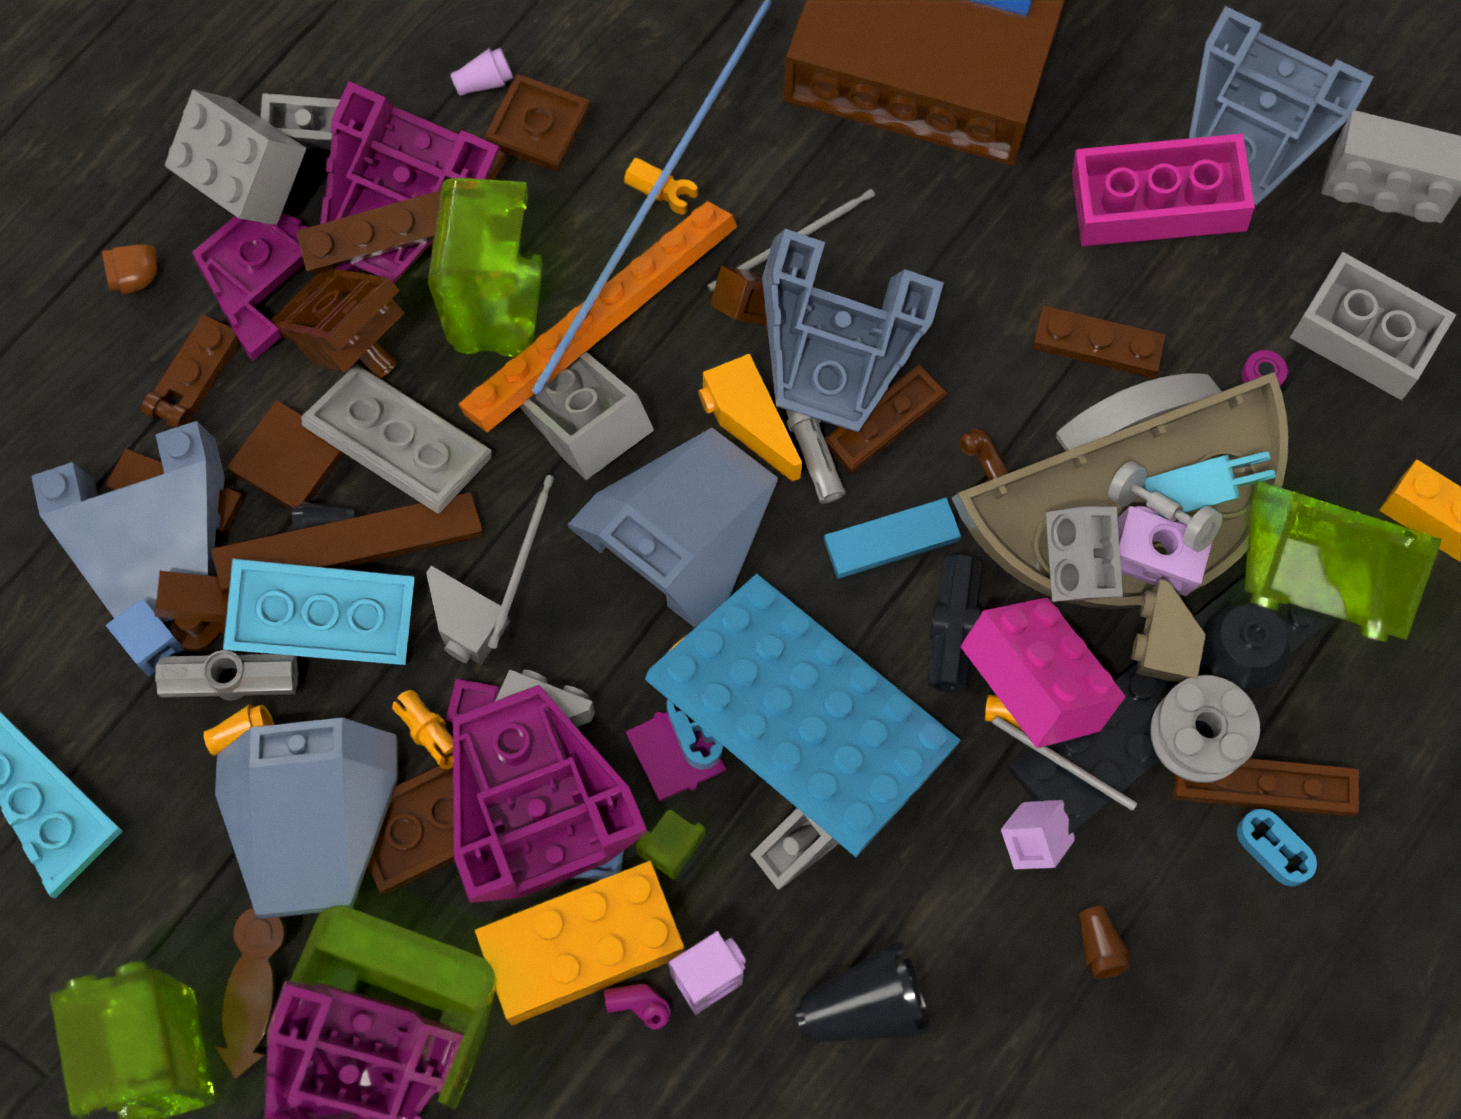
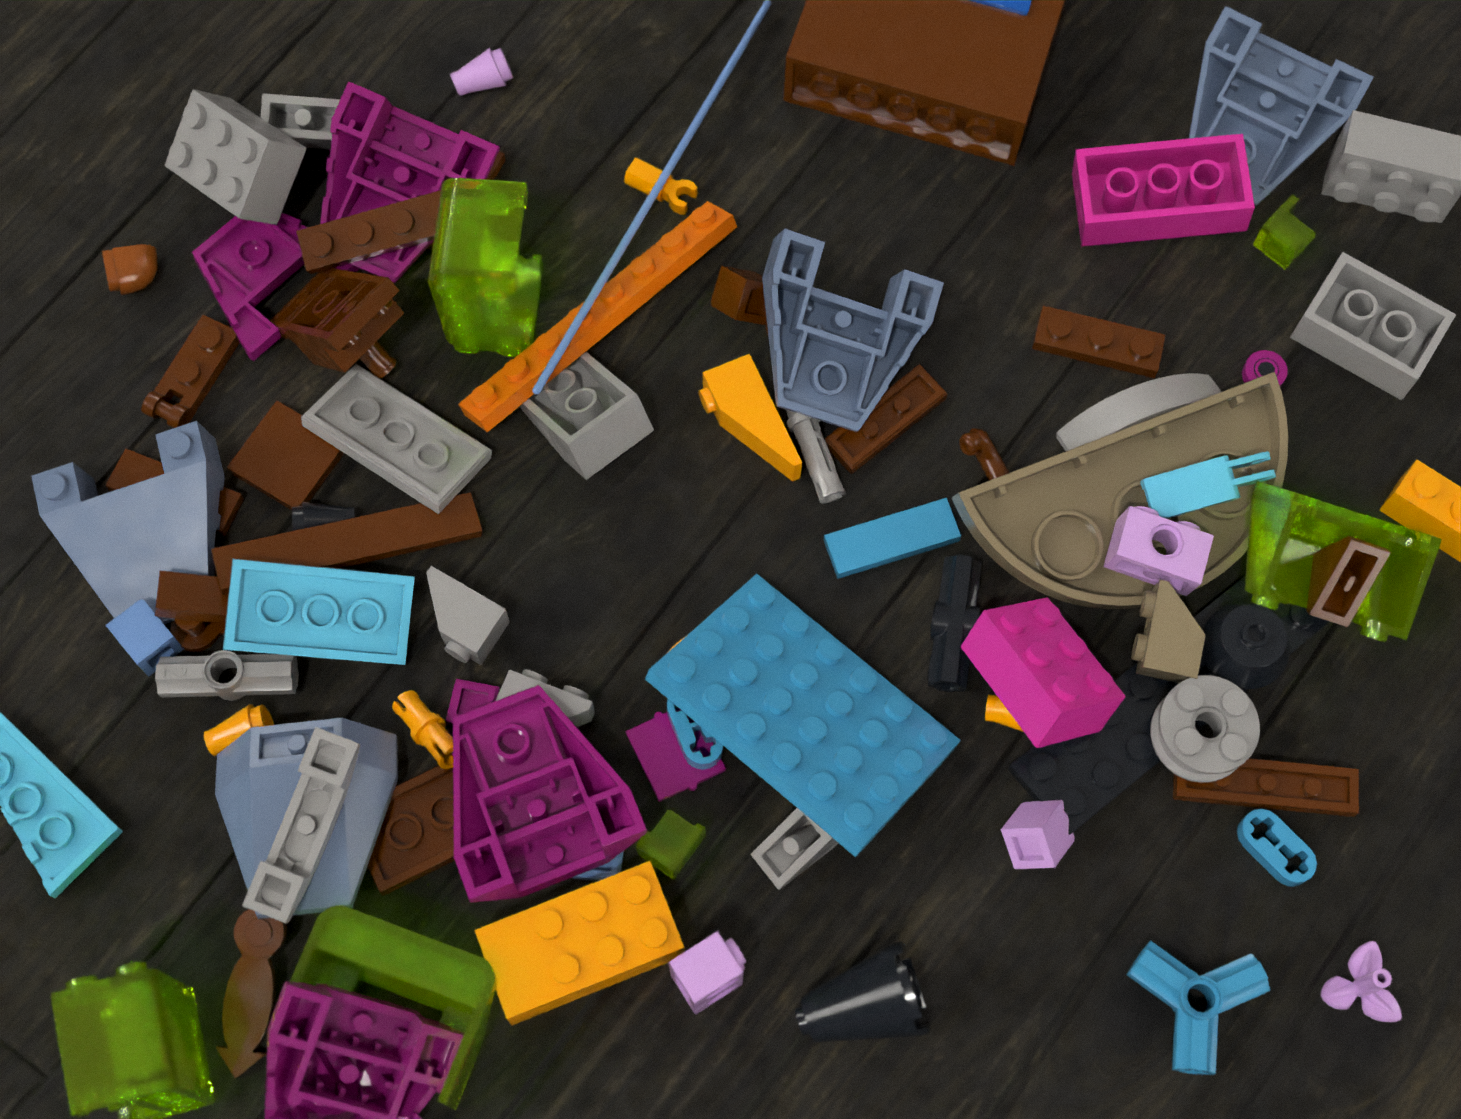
(305, 827): none -> light grey slope
(503, 613): light grey piece -> none
(537, 122): reddish brown tile -> none
(642, 1001): magenta arm -> none
(684, 521): sand blue wedge -> none
(807, 230): light grey piece -> none
(1068, 765): light grey axle -> none
(1084, 554): light grey brick -> none
(1103, 946): reddish brown cone -> none
(1200, 528): light grey wheel -> none
(1223, 988): none -> dark azure piece
(1284, 235): none -> clear neon green panel
(1343, 578): none -> reddish brown slope
(1369, 982): none -> lavender plant

